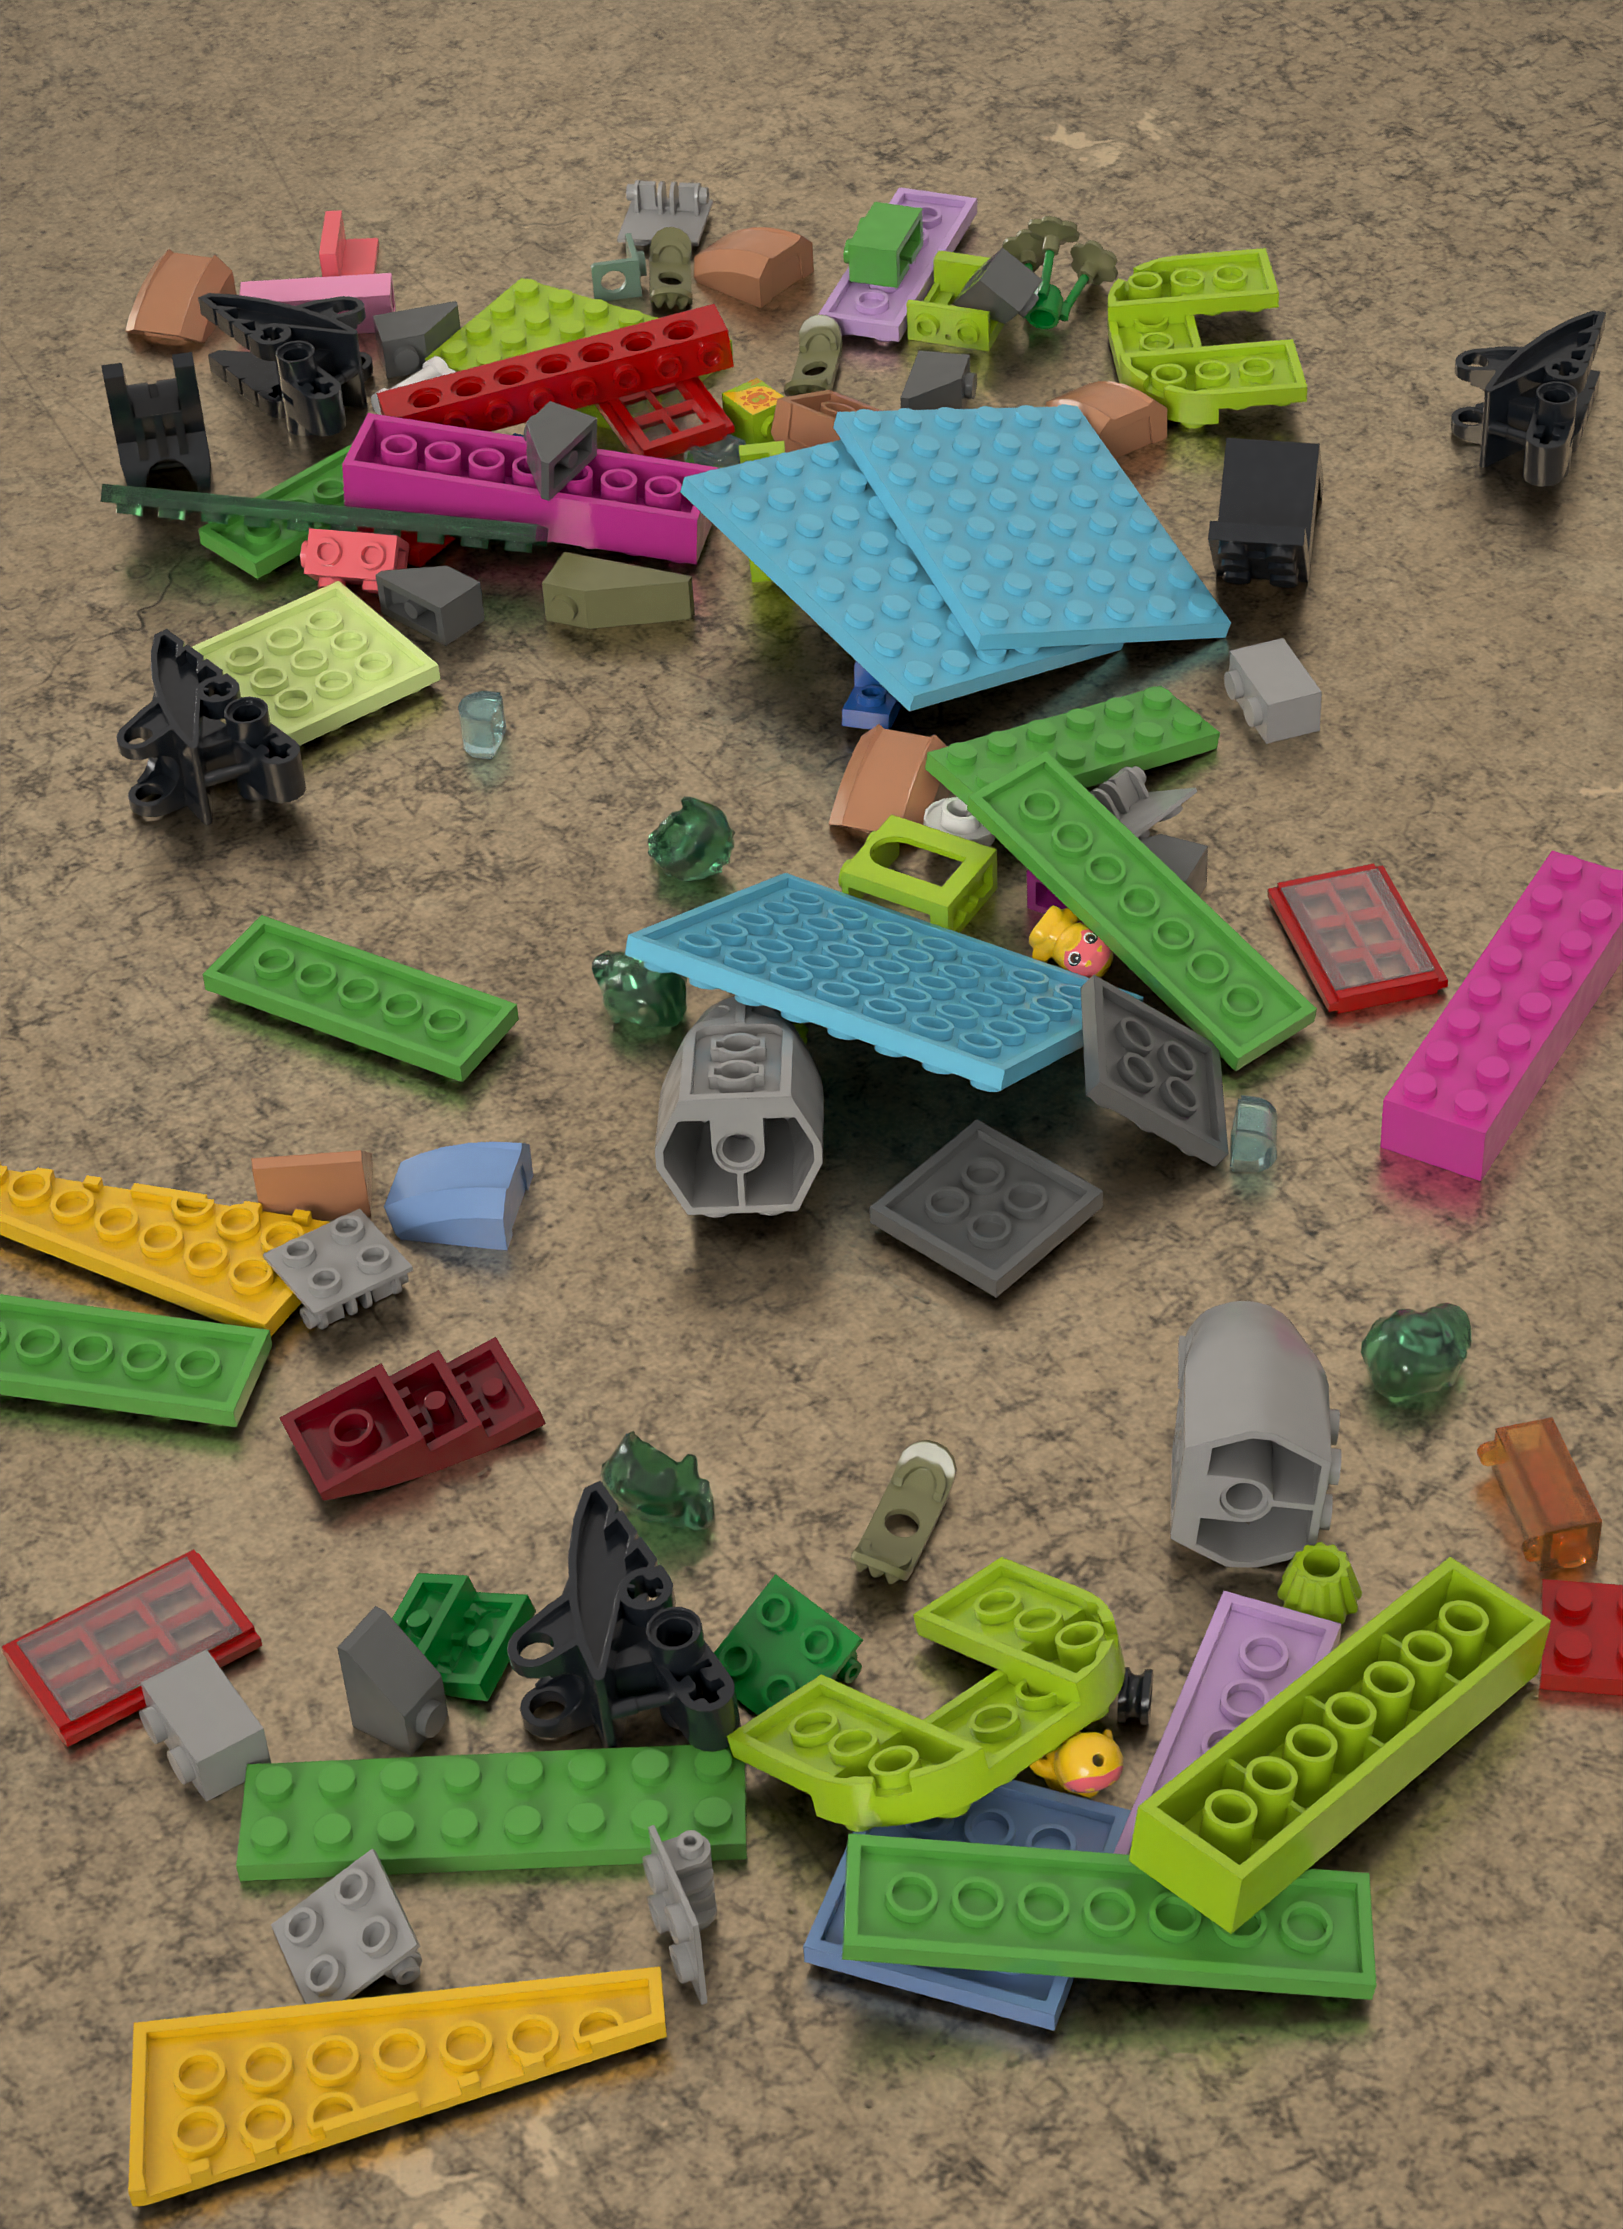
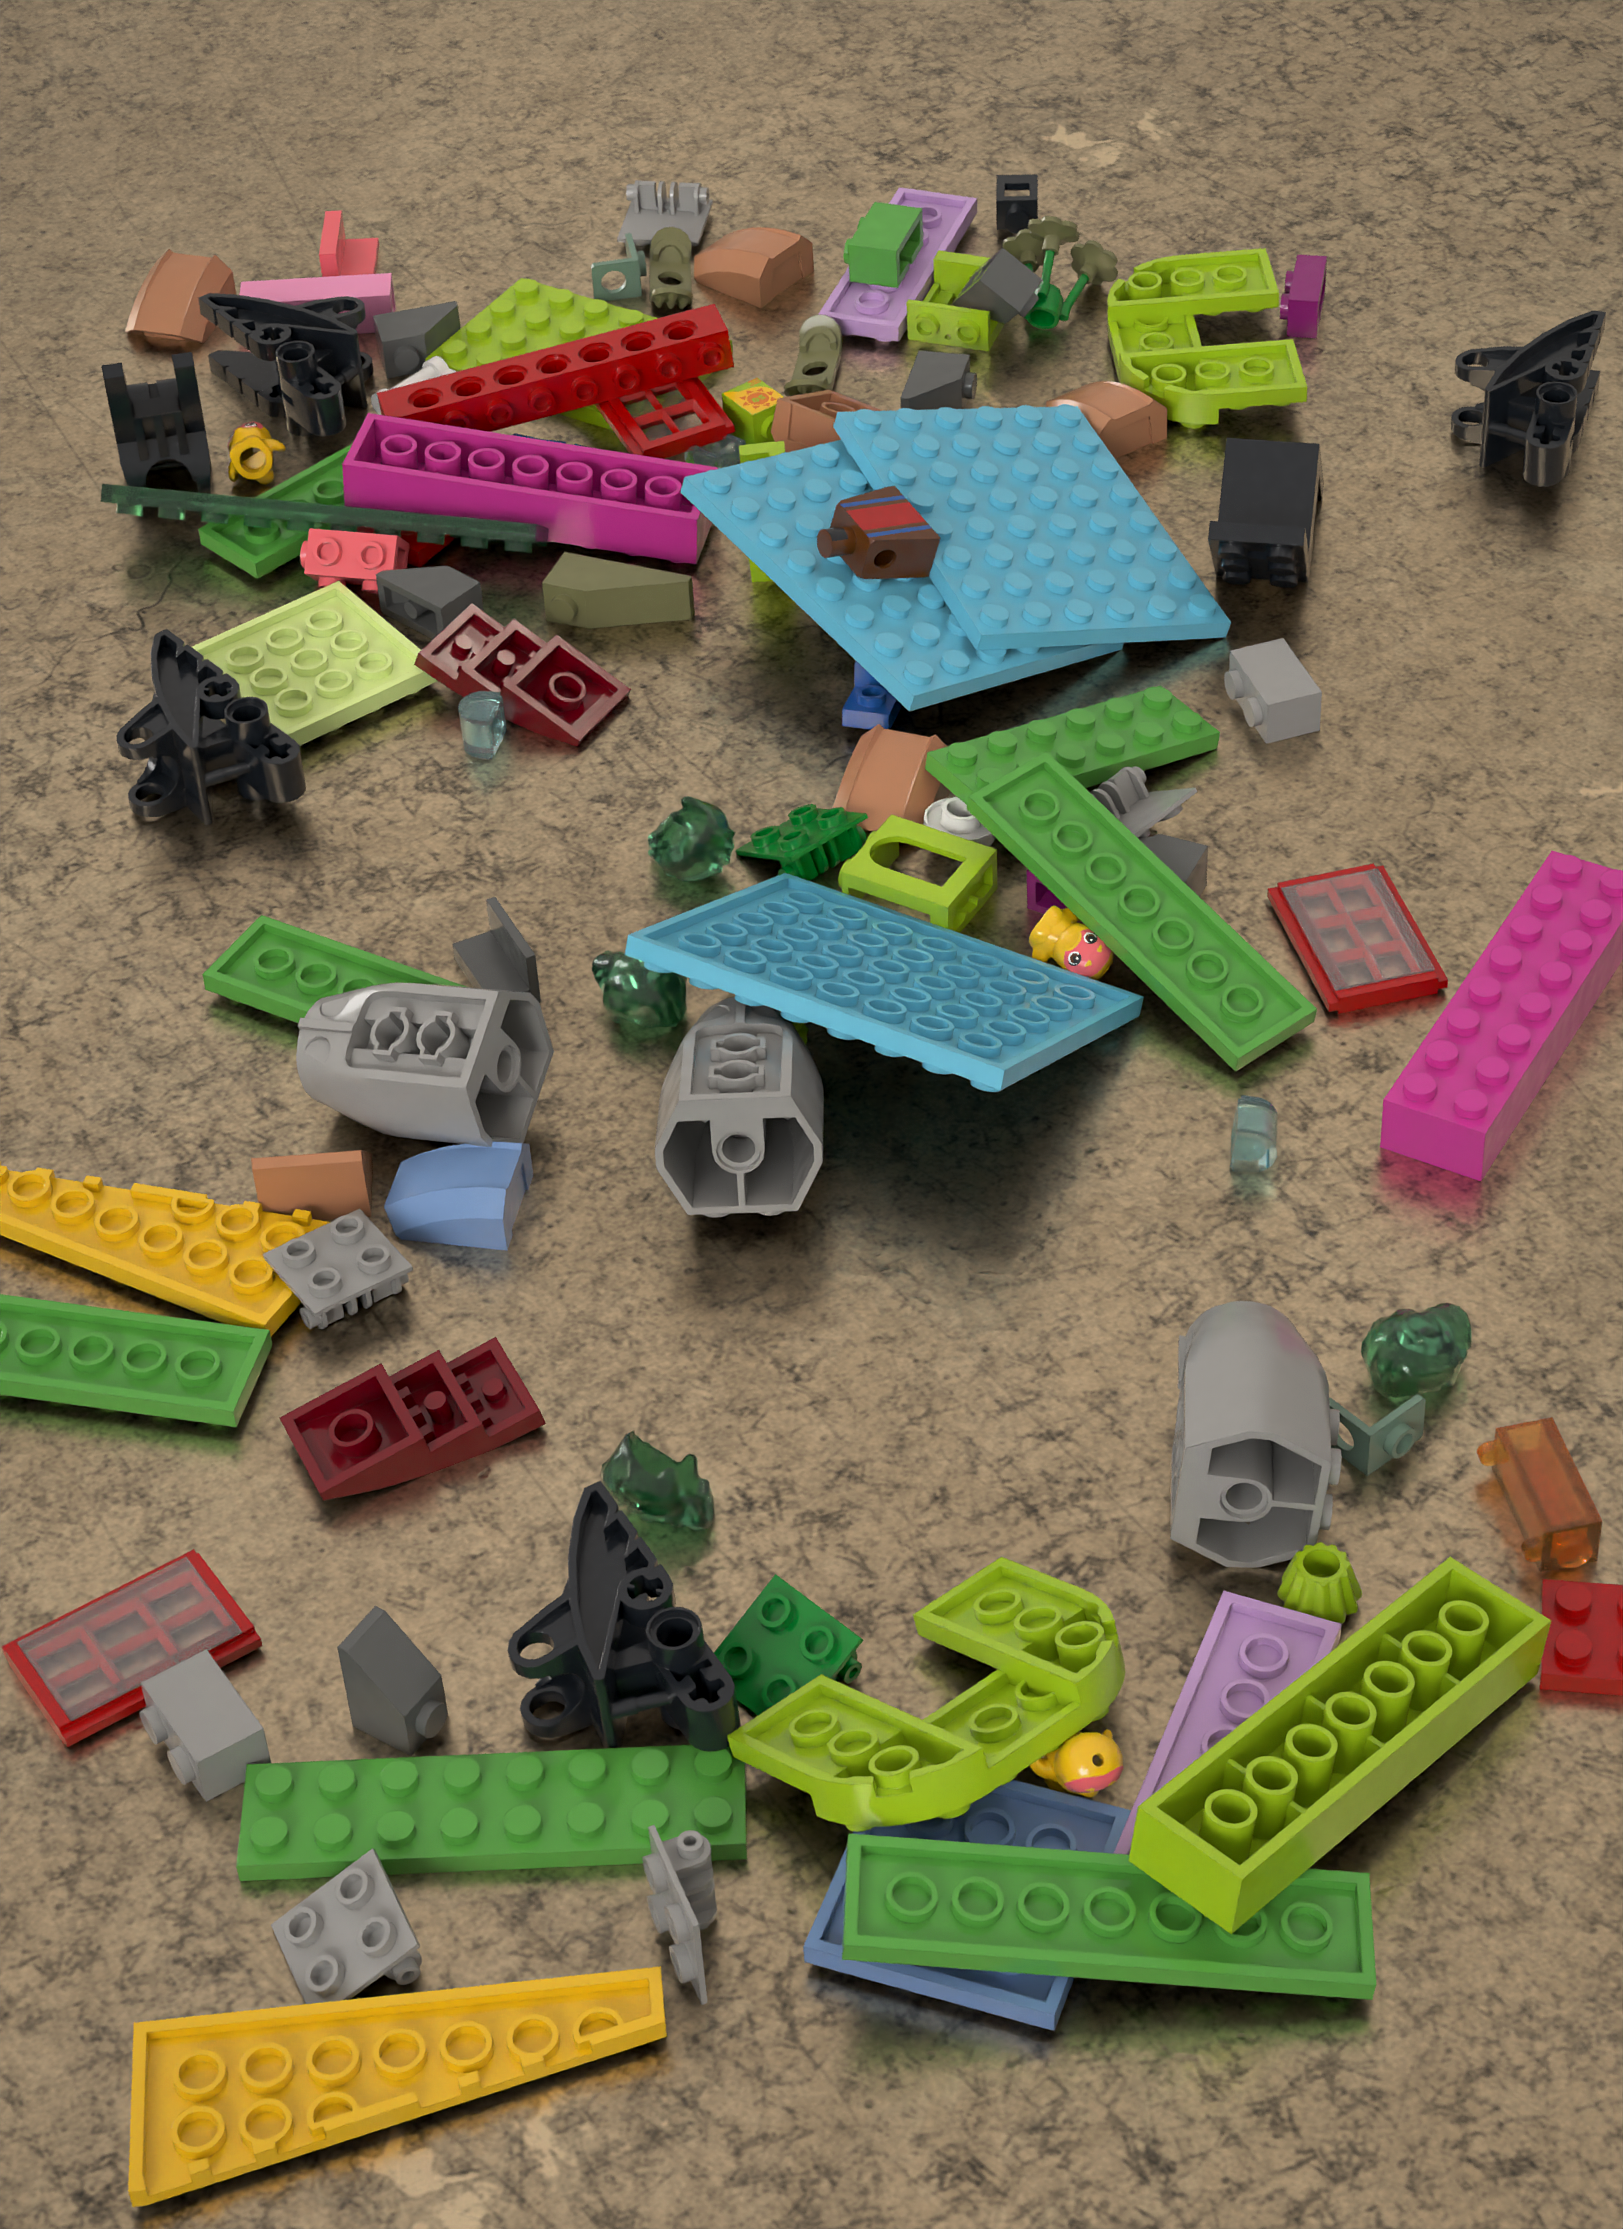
(252, 453): none -> yellow animal
(428, 1060): none -> light grey animal
(462, 1630): green slope -> none
(498, 957): none -> dark grey panel
(542, 684): none -> dark red slope
(559, 446): dark grey slope -> none
(809, 840): none -> green hinge
(880, 536): none -> reddish brown torso
(915, 1490): olive piece -> none
(986, 1207): dark grey plate -> none
(1016, 211): none -> black brick
(1135, 1697): black bush -> none
(1153, 1071): dark grey plate -> none
(1304, 296): none -> magenta piece
(1385, 1439): none -> sand green bracket

